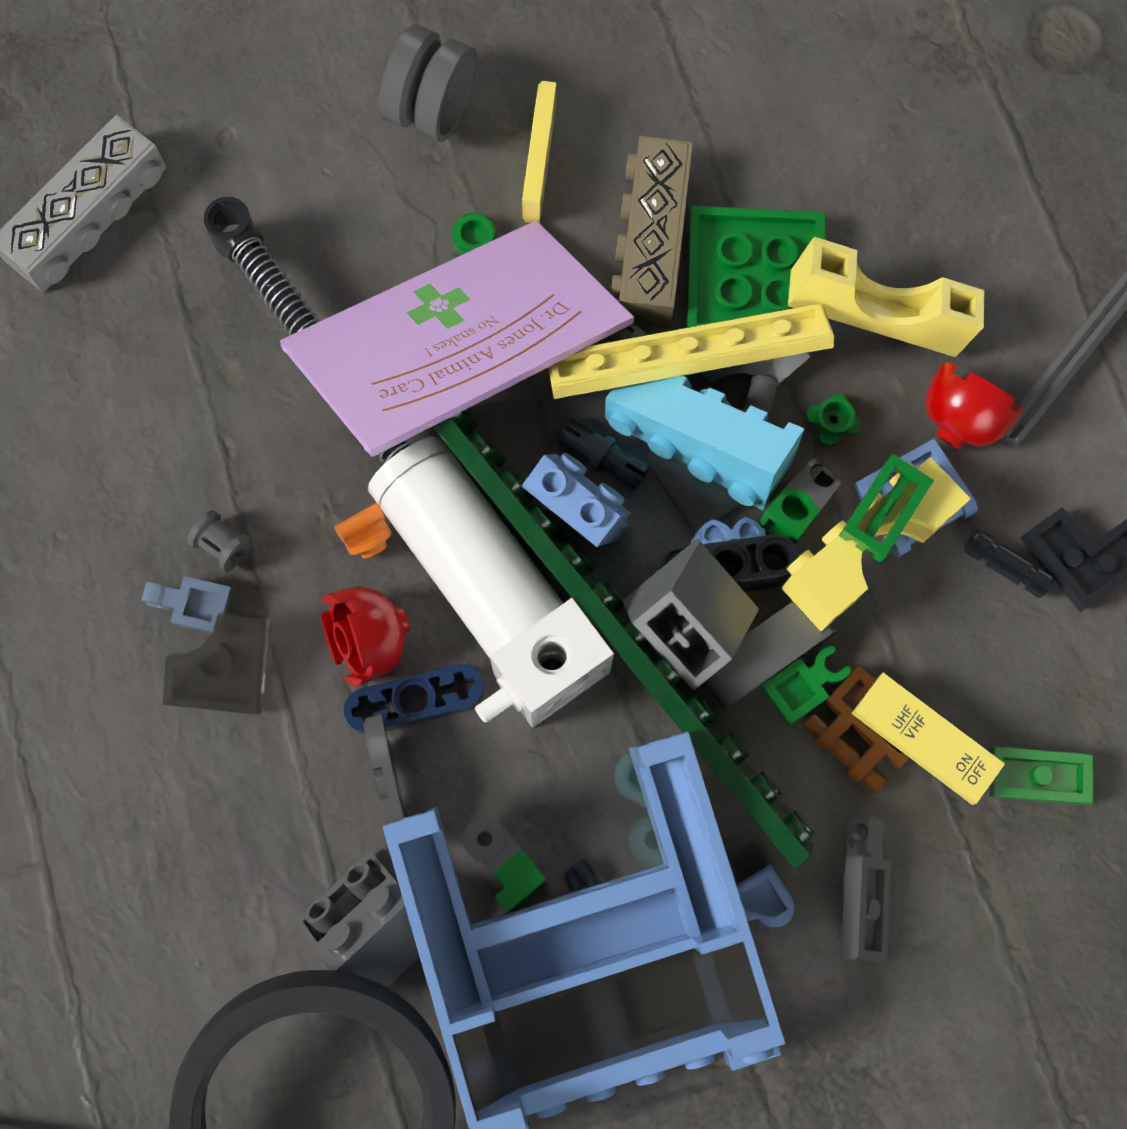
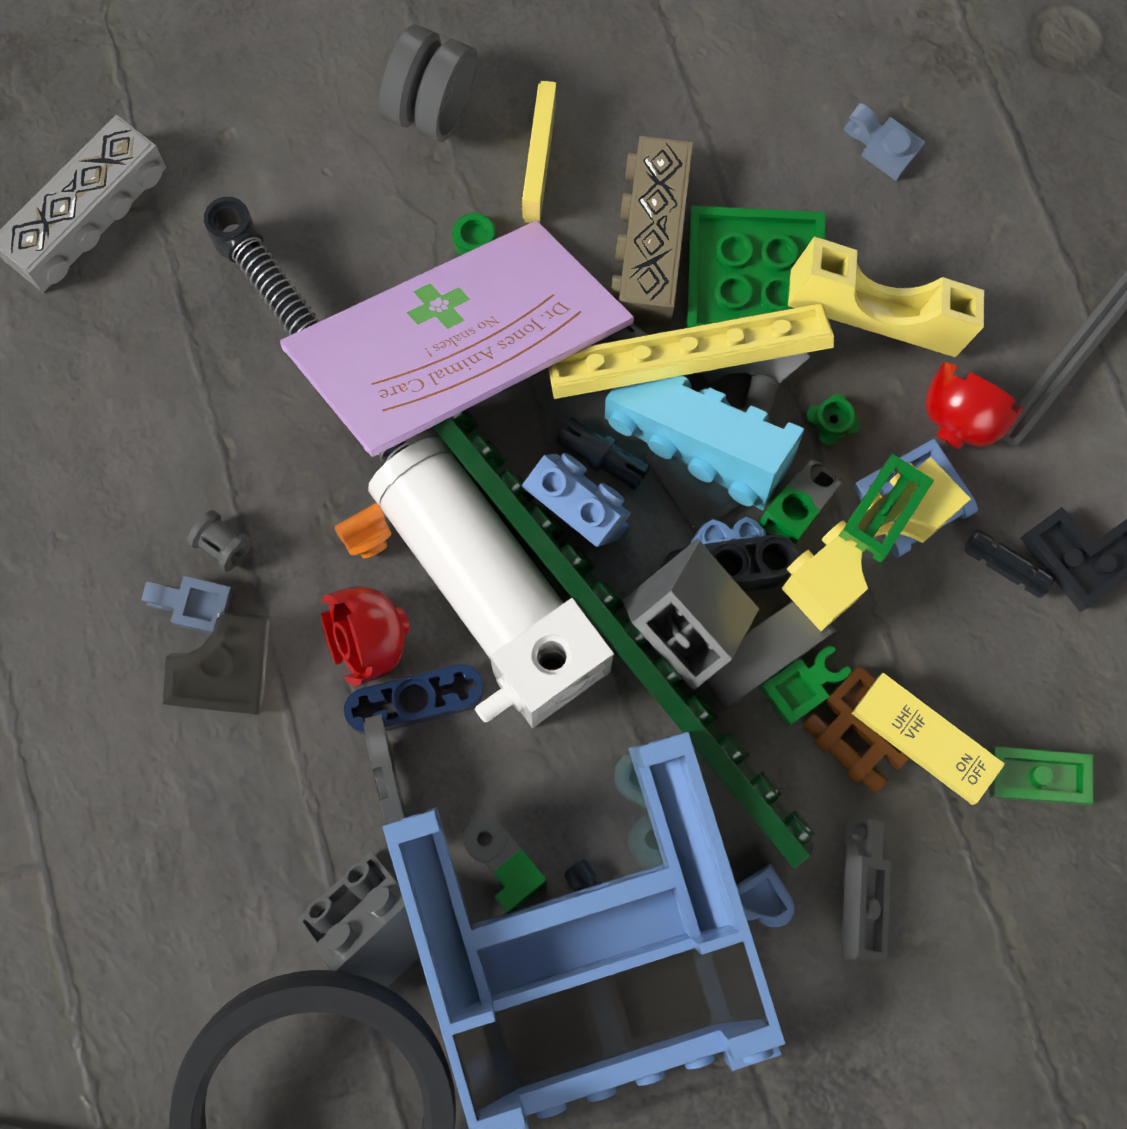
(888, 146): none -> sand blue plate

